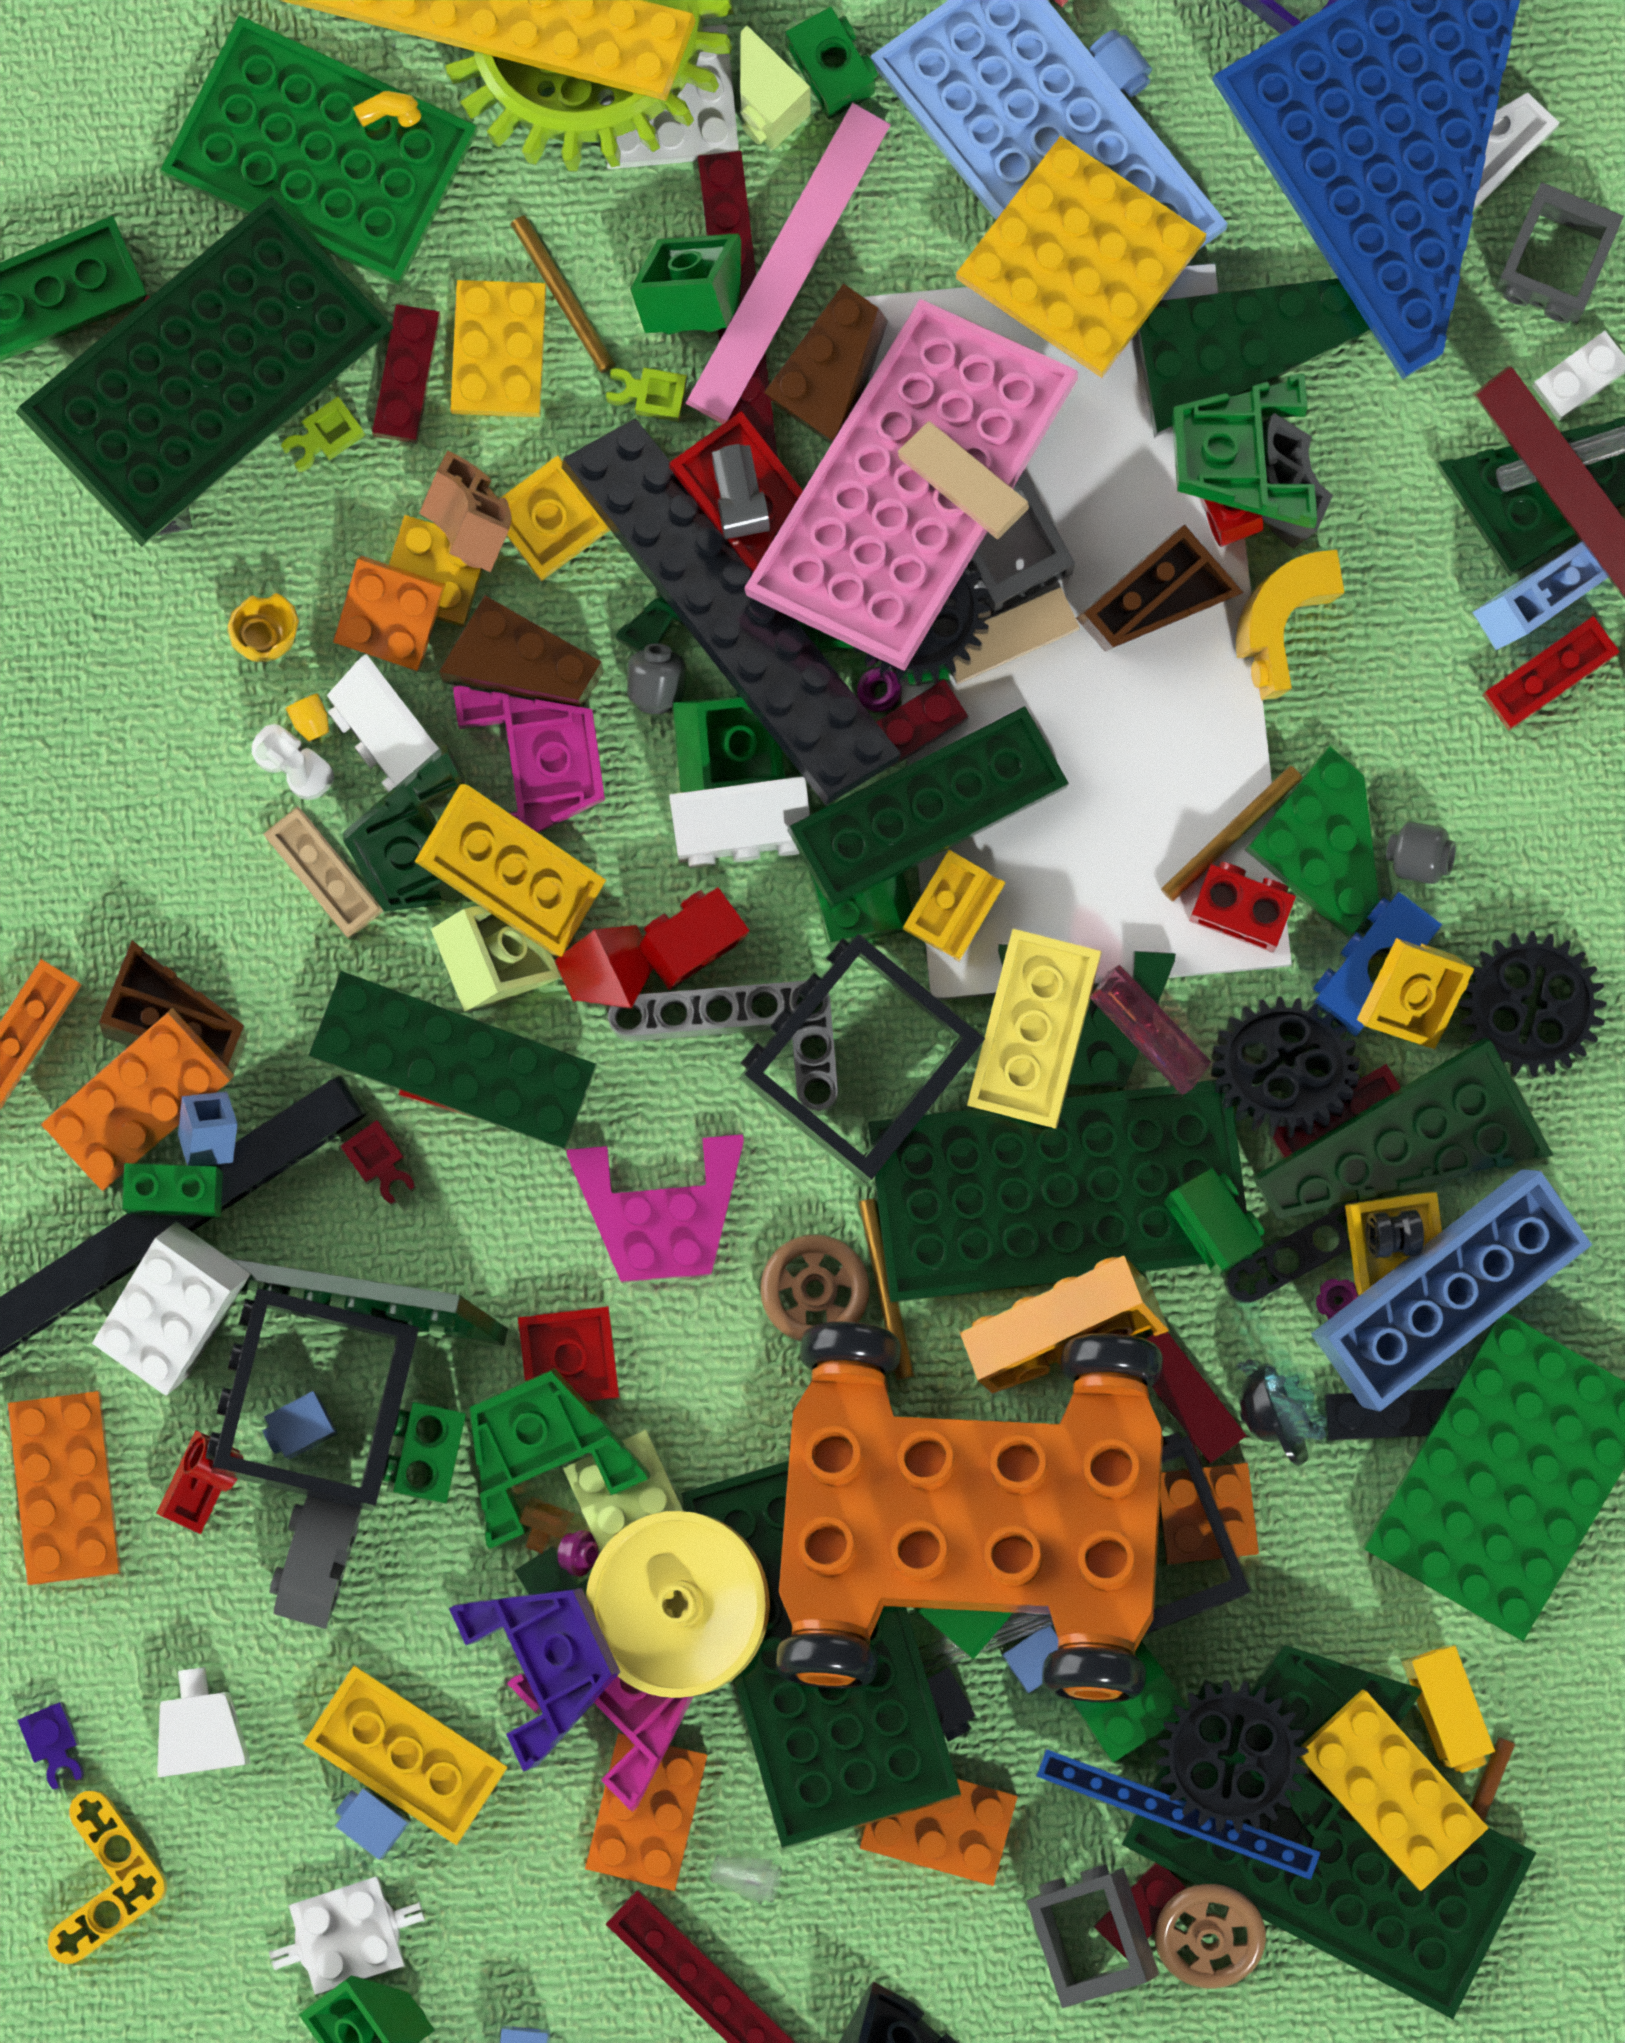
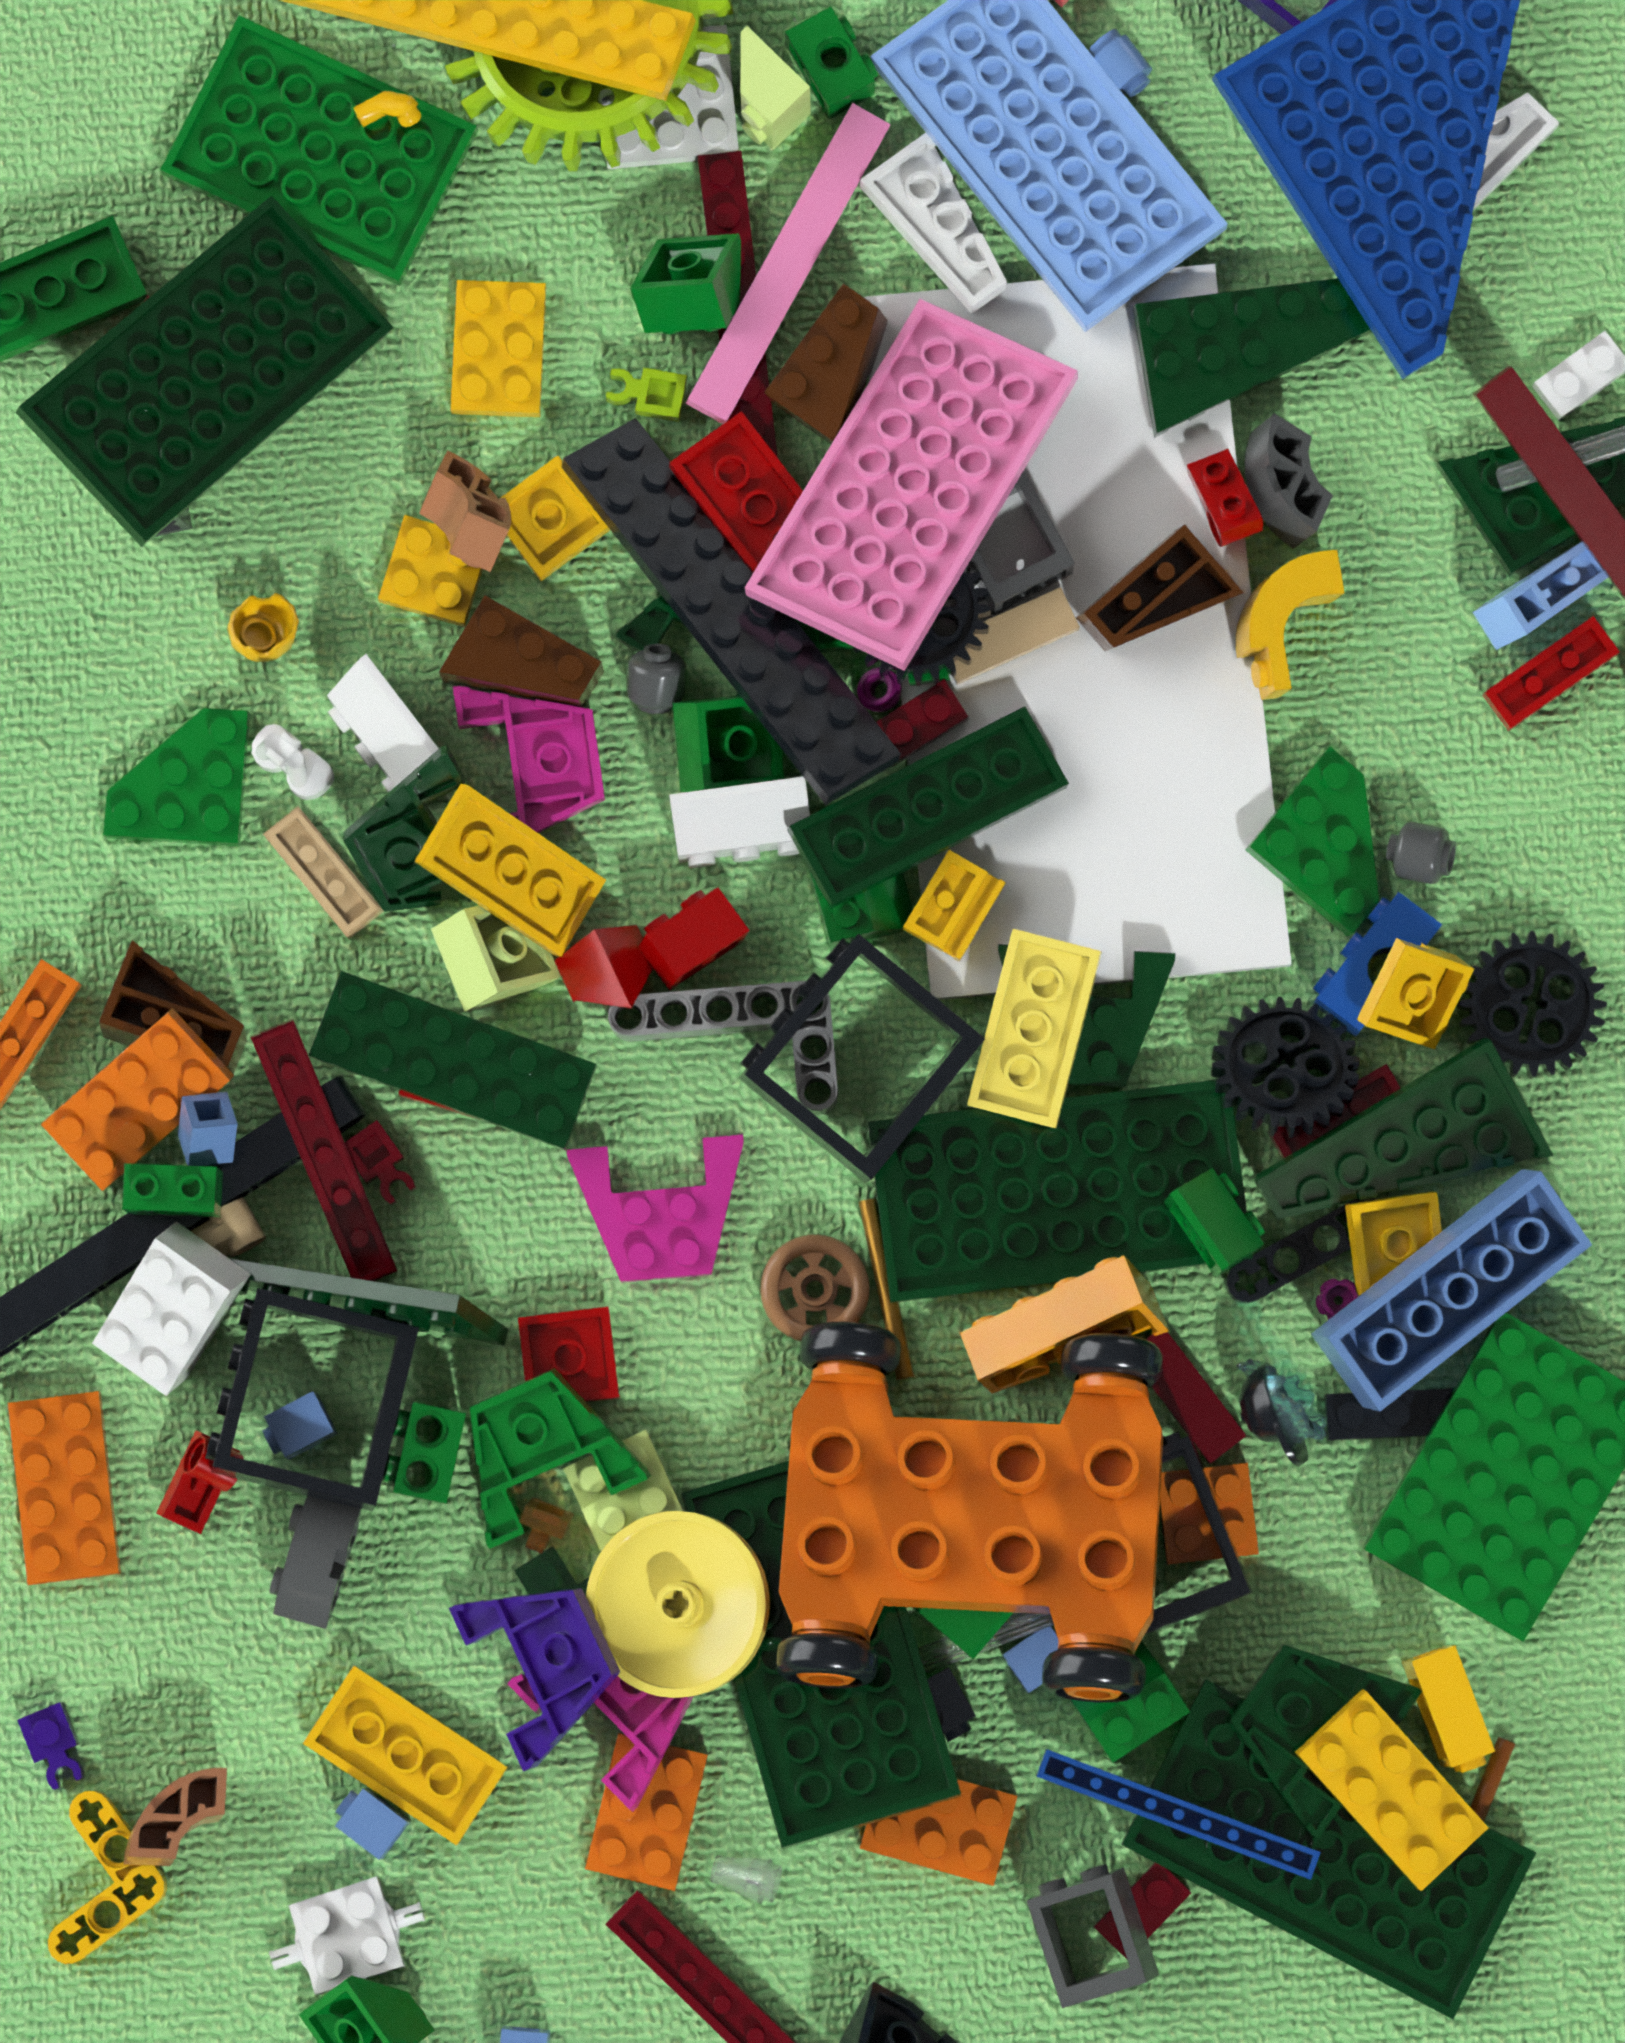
(173, 1813): none -> nougat brick
(186, 786): none -> green plate
(199, 1729): white torso -> none
(234, 1231): none -> tan piece
(309, 717): yellow hose -> none
(323, 1152): none -> dark red tile
(329, 431): lime plate -> none
(389, 613): orange plate -> none
(406, 374): dark red plate -> none
(562, 294): pearl gold bar -> none
(578, 1552): magenta plate -> none
(740, 502): dark grey piece -> none
(927, 210): none -> white wing
(963, 480): tan tile -> none
(1081, 256): yellow plate -> none
(1150, 1029): clear pink plate -> none
(1190, 1747): black gear -> none
(1195, 1903): medium nougat plate -> none
(1223, 451): green wing -> none
(1231, 833): pearl gold bar -> none
(1238, 919): red brick -> none
(1394, 1234): black wheel -> none
(1573, 213): dark grey window -> none

